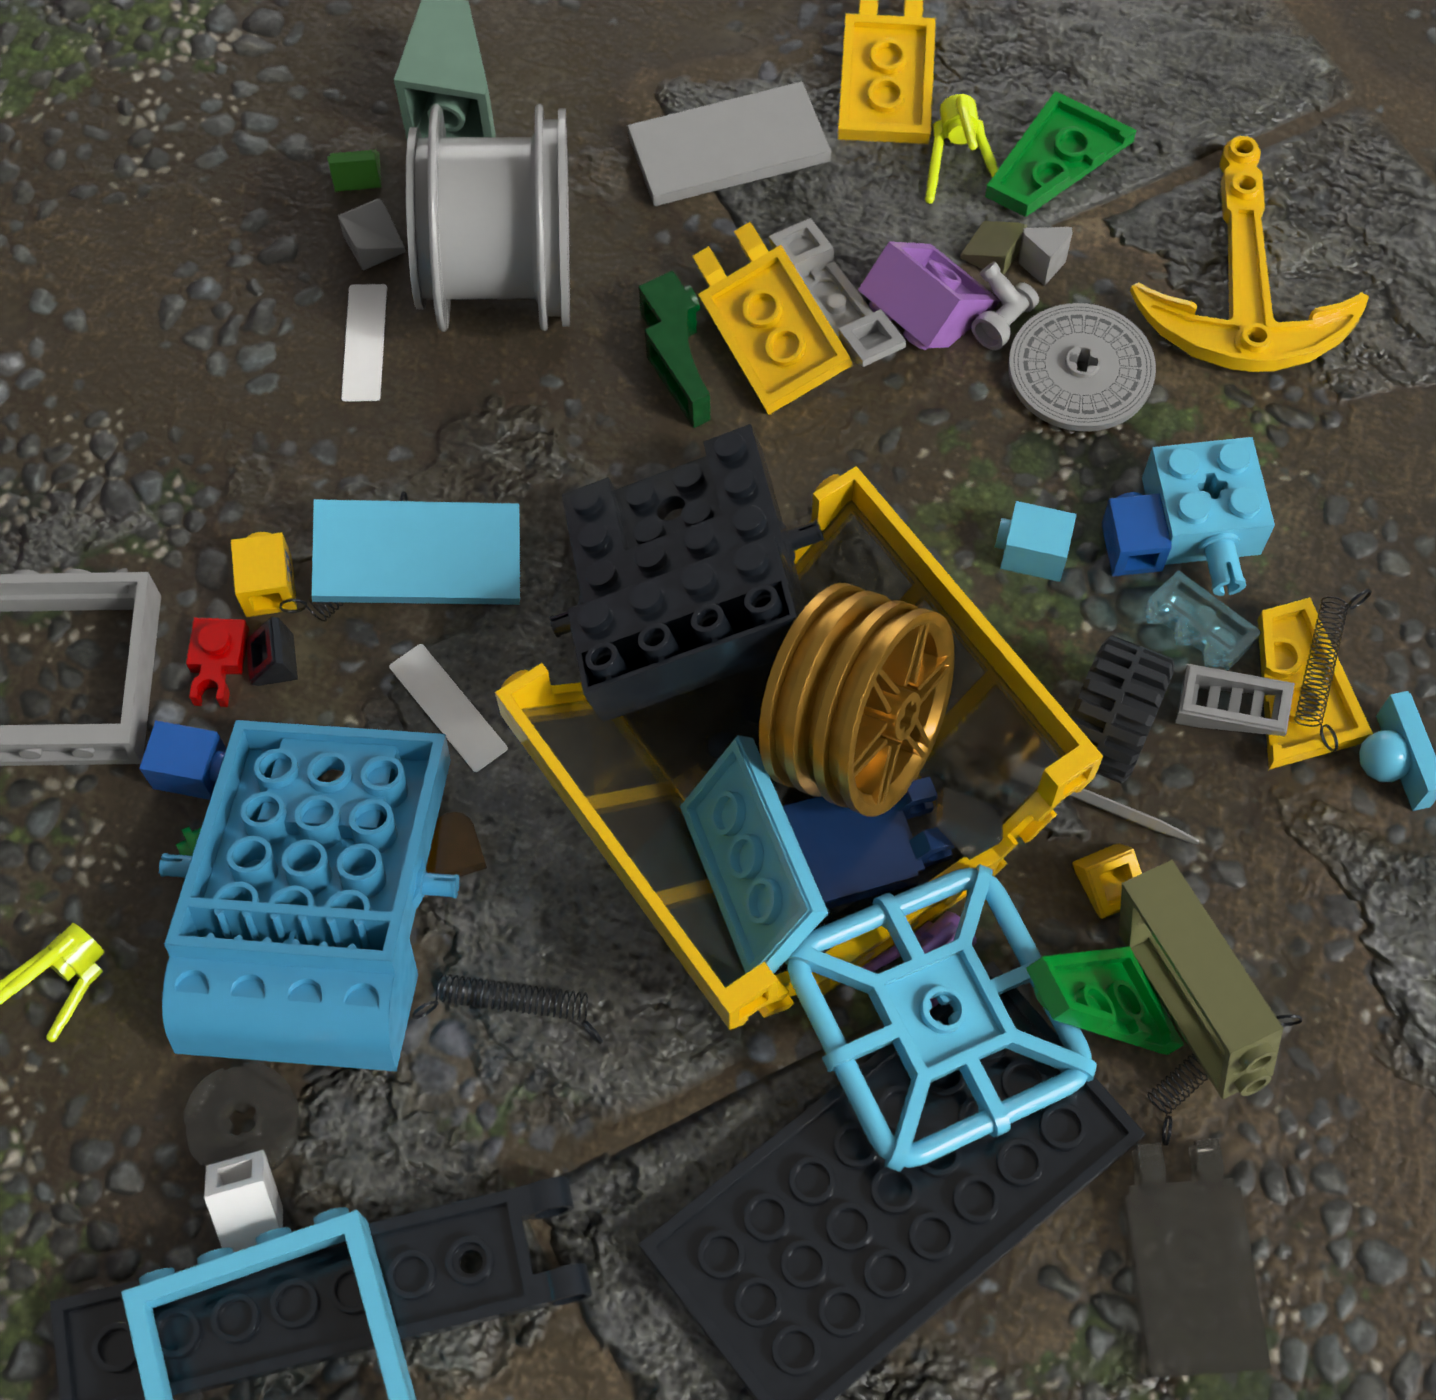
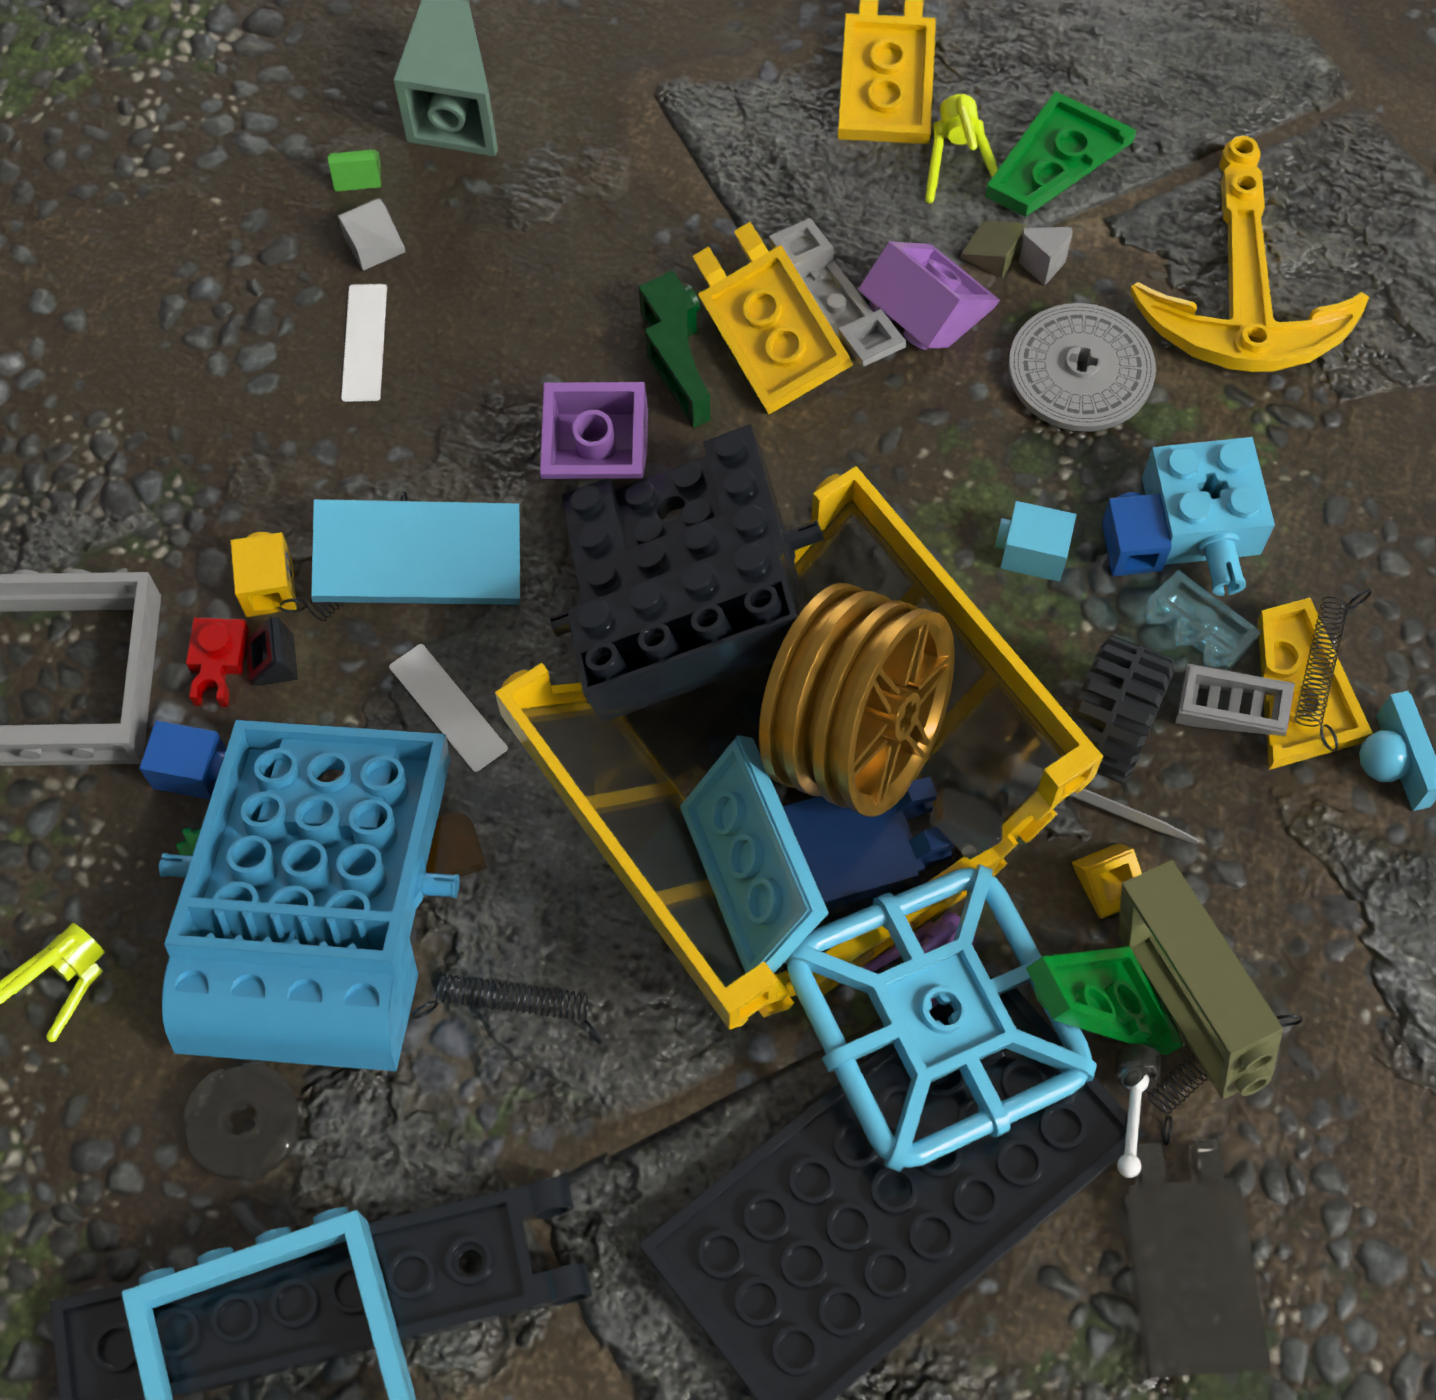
(242, 1199): white brick -> none
(489, 217): light grey wheel -> none
(594, 430): none -> medium lavender slope
(728, 143): light grey tile -> none
(993, 327): light grey piece -> none
(1138, 1071): none -> hinge

